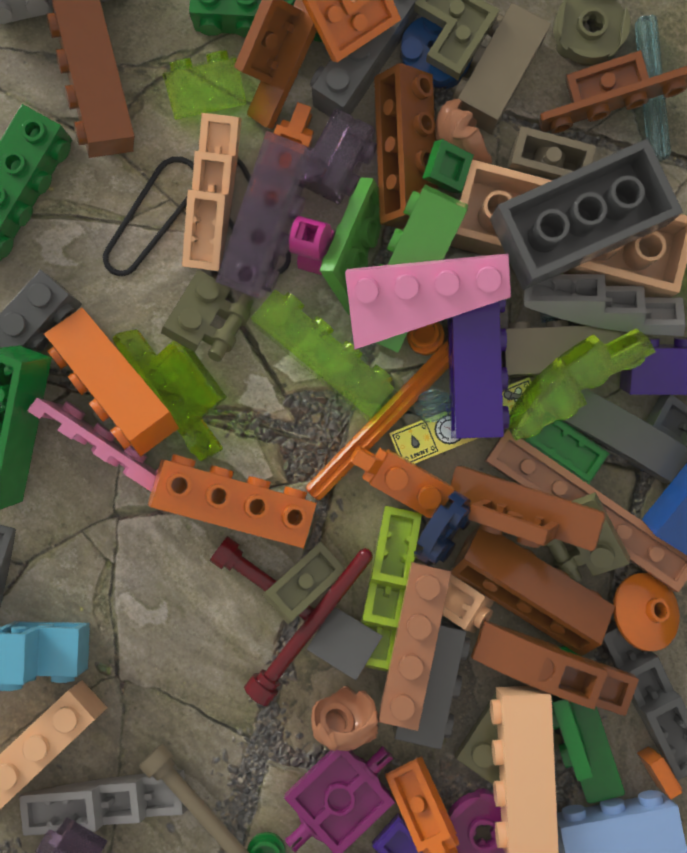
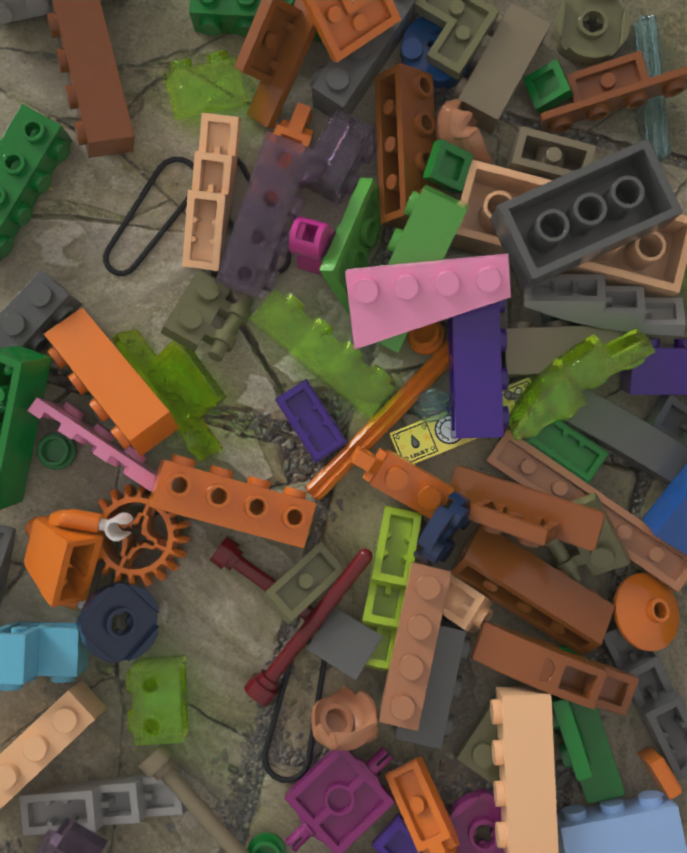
(56, 451): none -> green plate
(66, 550): none -> orange torso
(96, 622): none -> dark blue plate
(124, 565): none -> orange gear
(158, 700): none -> clear neon green brick
(269, 771): none -> black piece
(311, 421): none -> dark purple plate
(548, 86): none -> green plate

